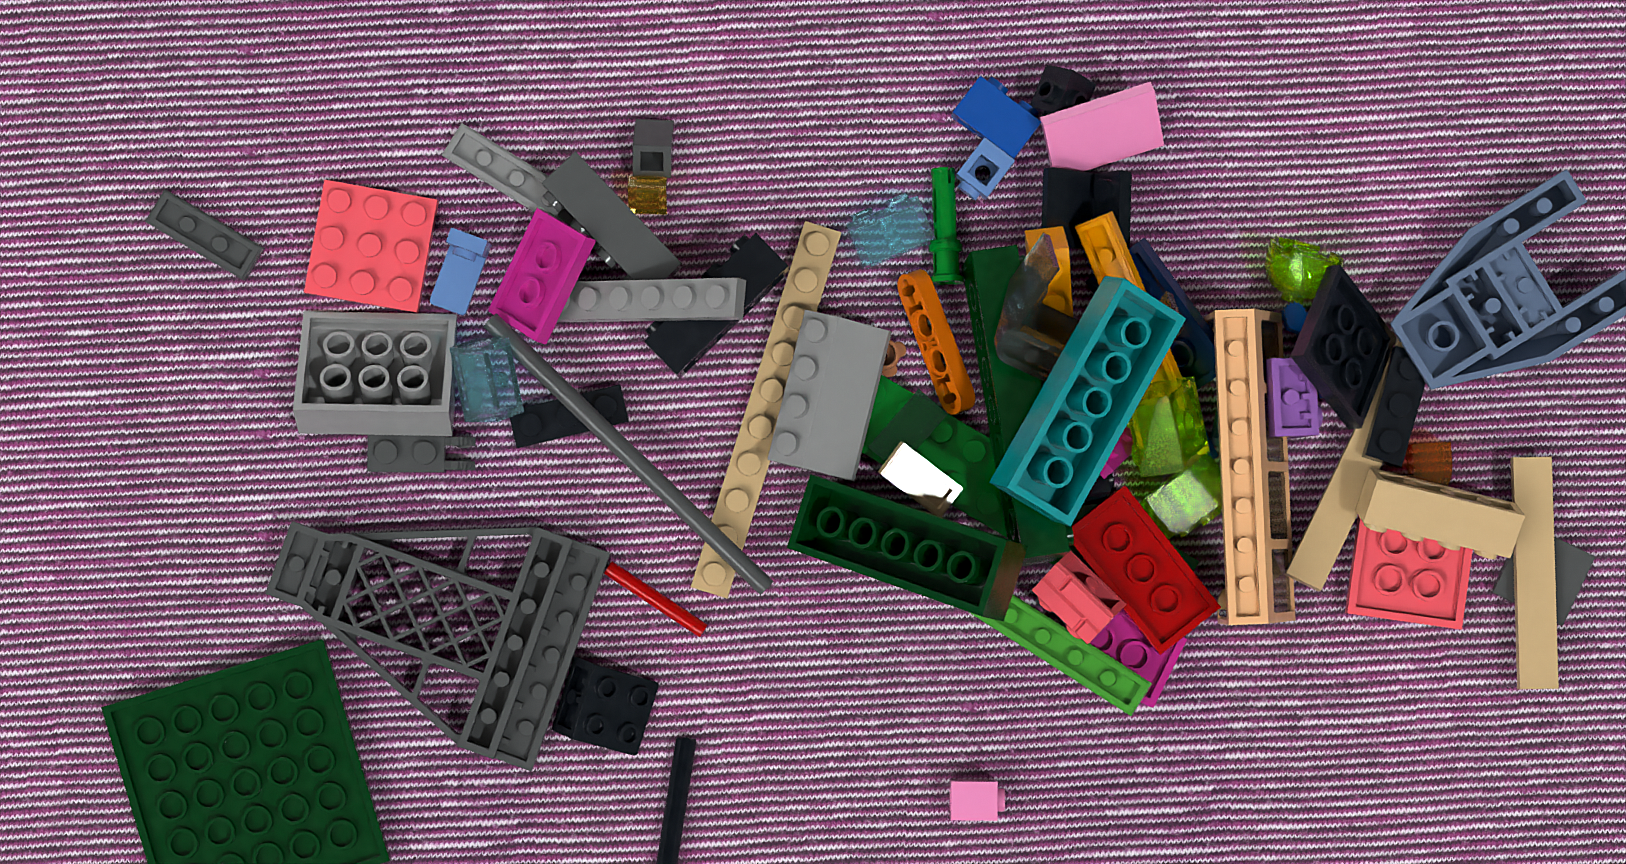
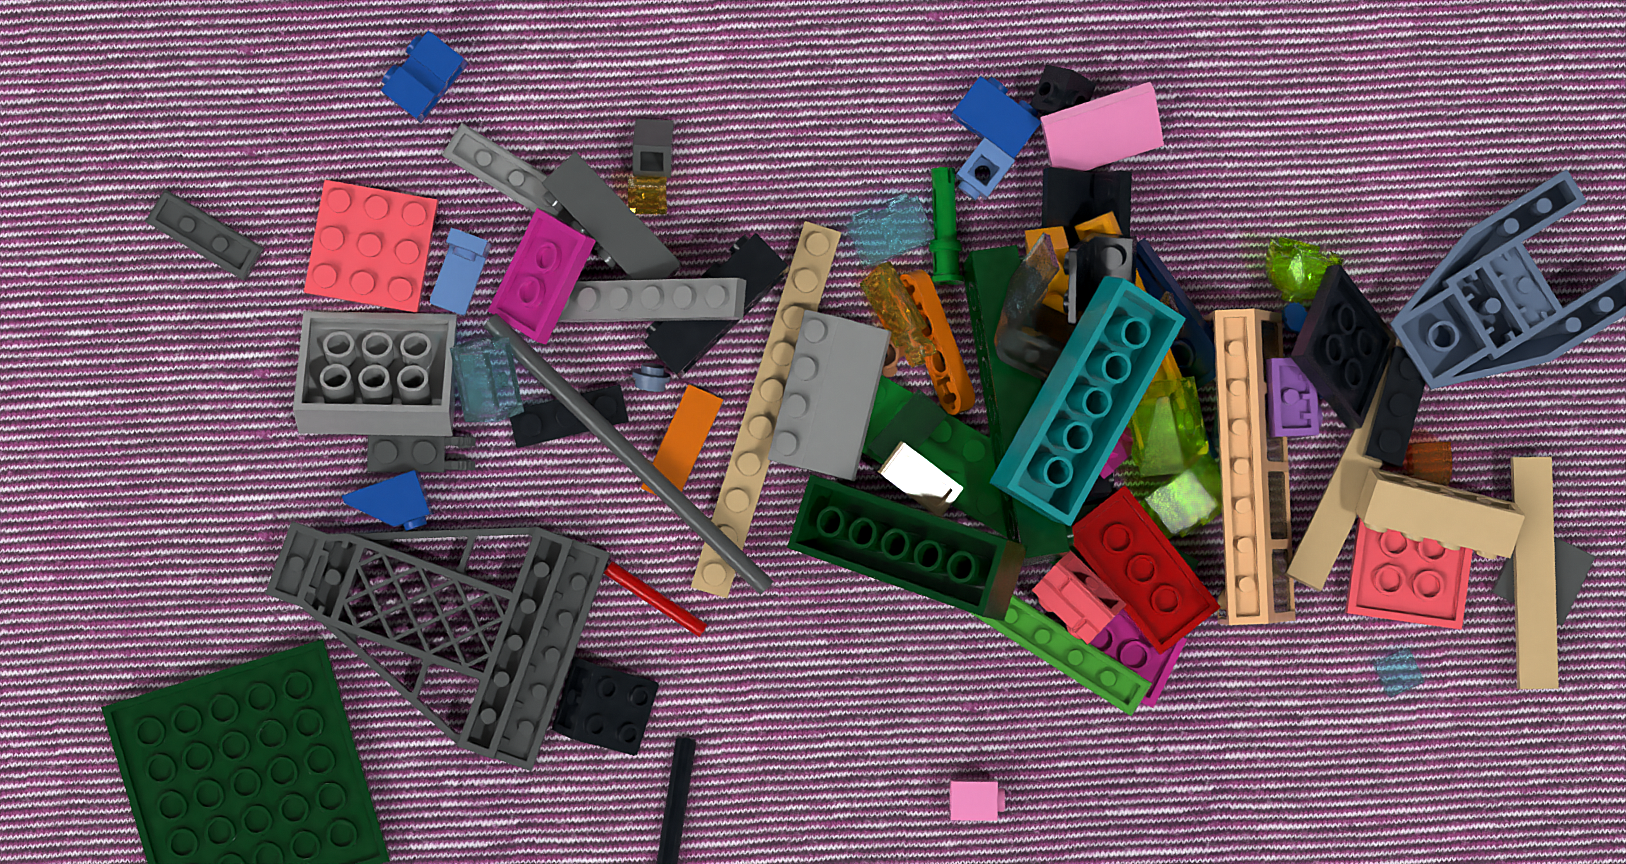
(394, 501): none -> blue slope
(423, 76): none -> blue brick
(651, 377): none -> sand blue plate
(686, 436): none -> orange tile
(898, 313): none -> clear yellow plate
(1088, 264): none -> black bracket
(1398, 672): none -> clear light blue tile

